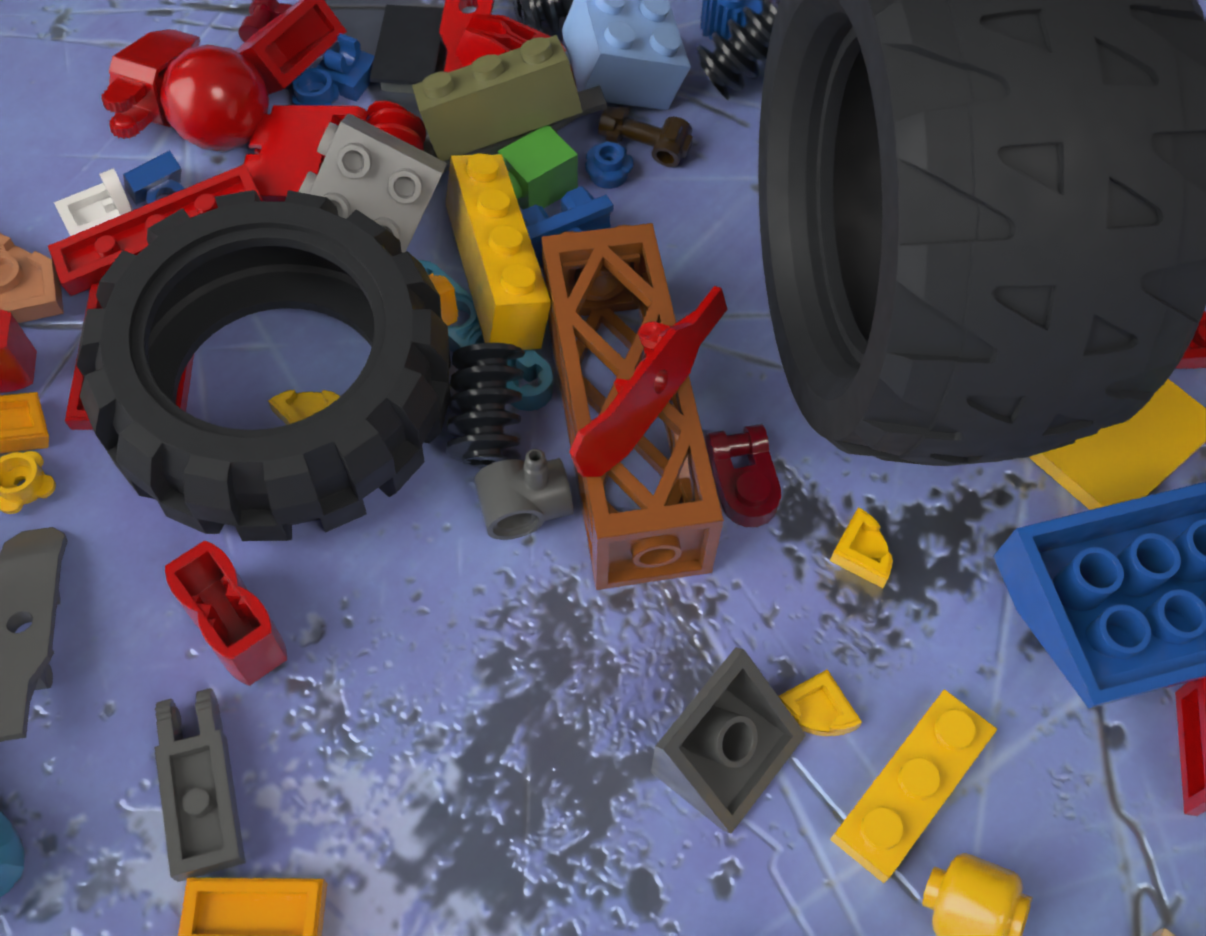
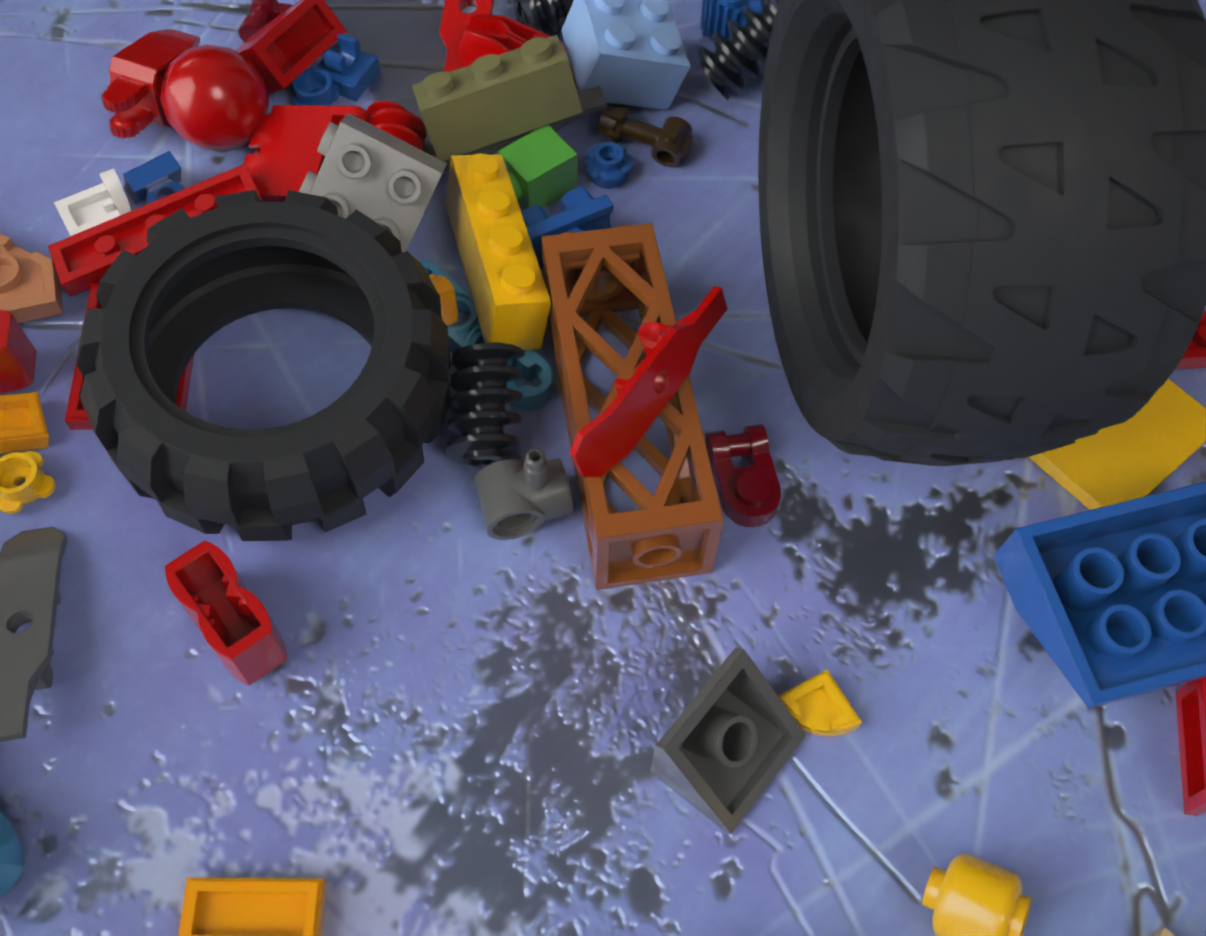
(197, 791): dark grey hinge -> none
(297, 406): yellow tile -> none
(406, 47): black piece -> none
(864, 550): yellow tile -> none
(913, 786): yellow plate -> none

